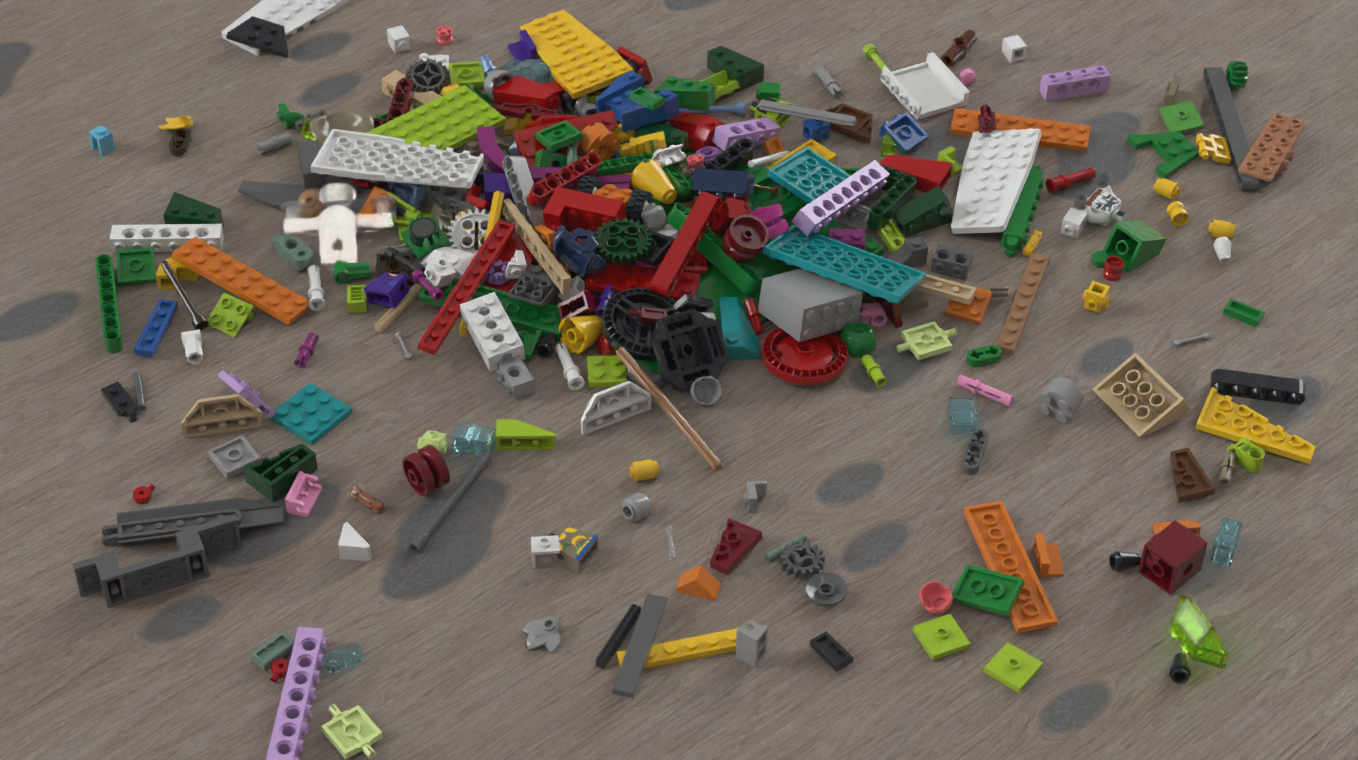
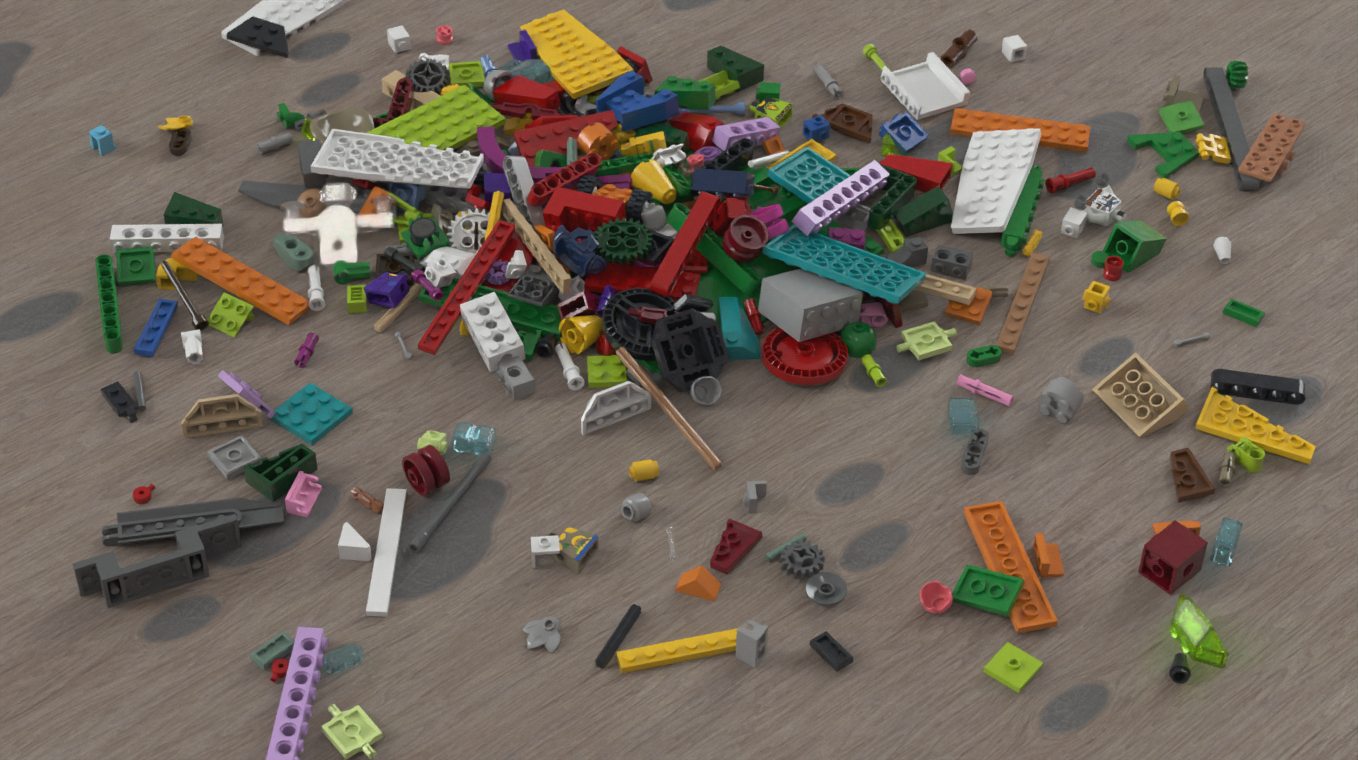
(386, 553): none -> white tile
(518, 435): lime slope -> none
(558, 136): green hinge -> none
(640, 646): dark grey tile -> none
(647, 98): green tile -> none
(807, 113): light grey axle -> none
(941, 637): lime plate -> none
(986, 119): dark red hinge -> none
(1074, 83): lavender brick -> none
(1123, 560): black cone -> none
(1221, 229): yellow brick -> none

